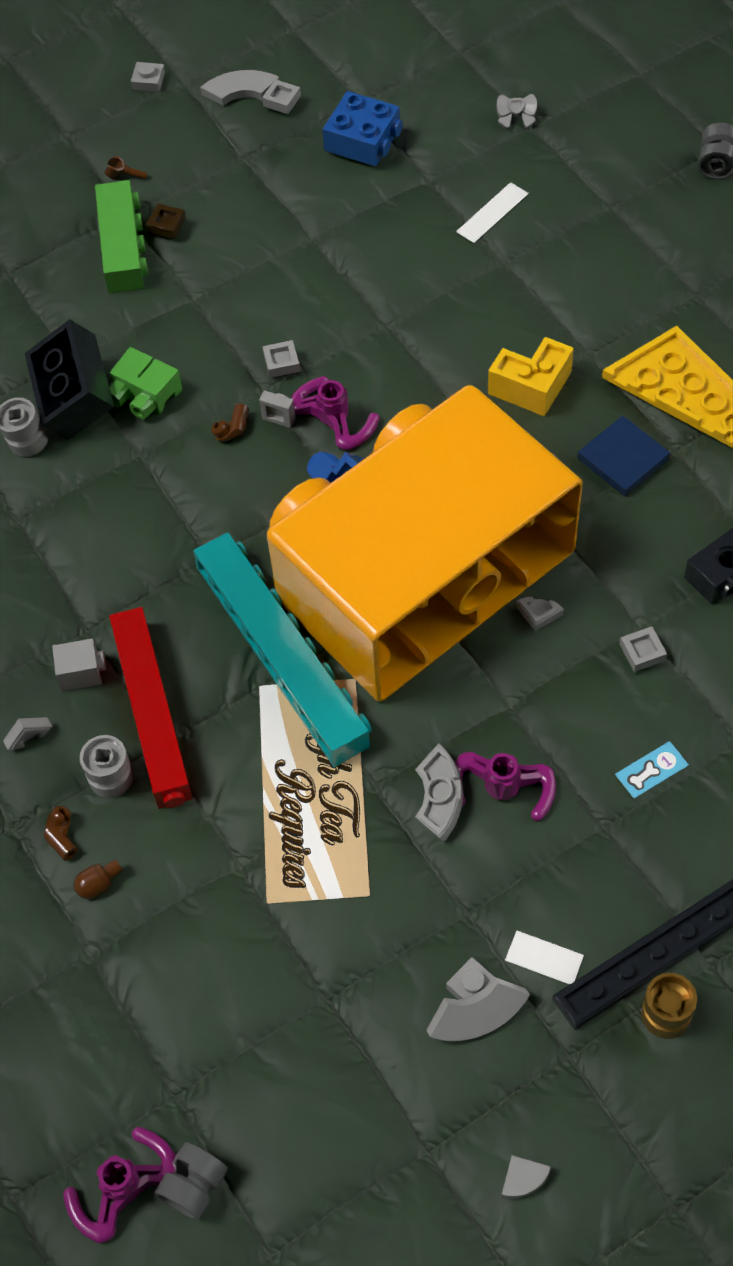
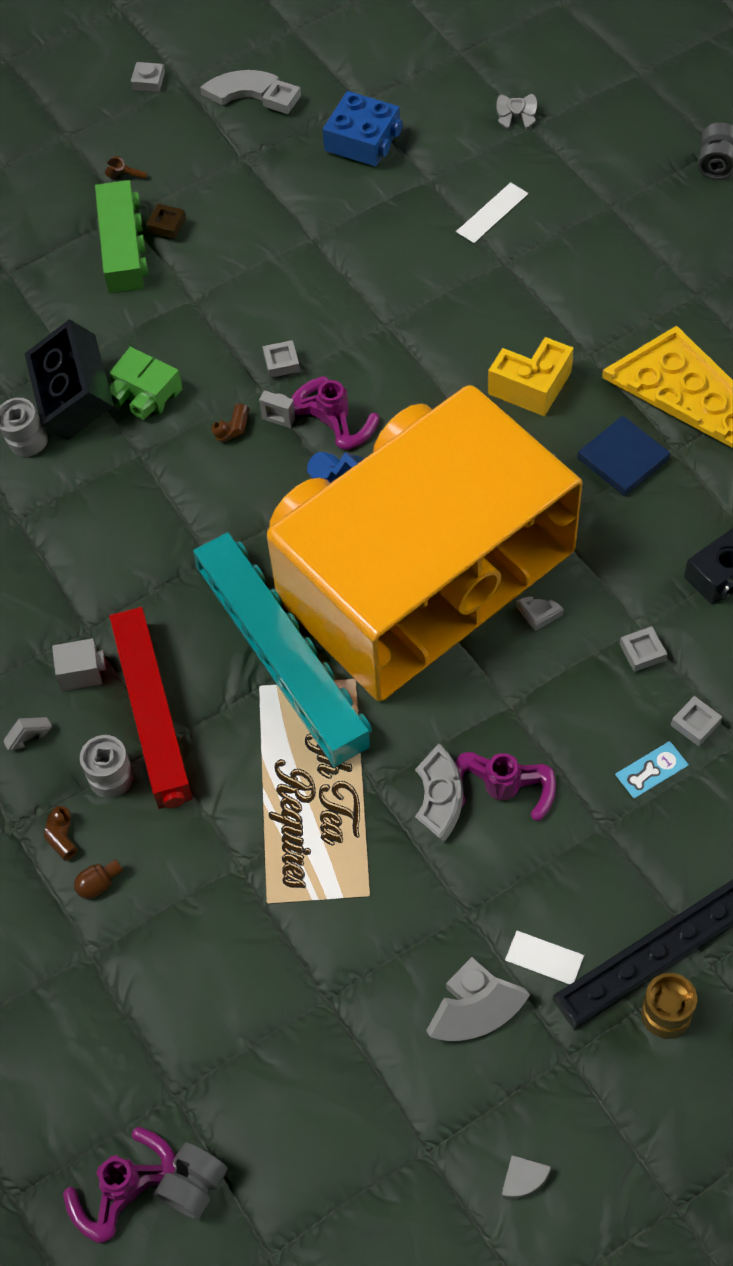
(696, 721): none -> light grey plate

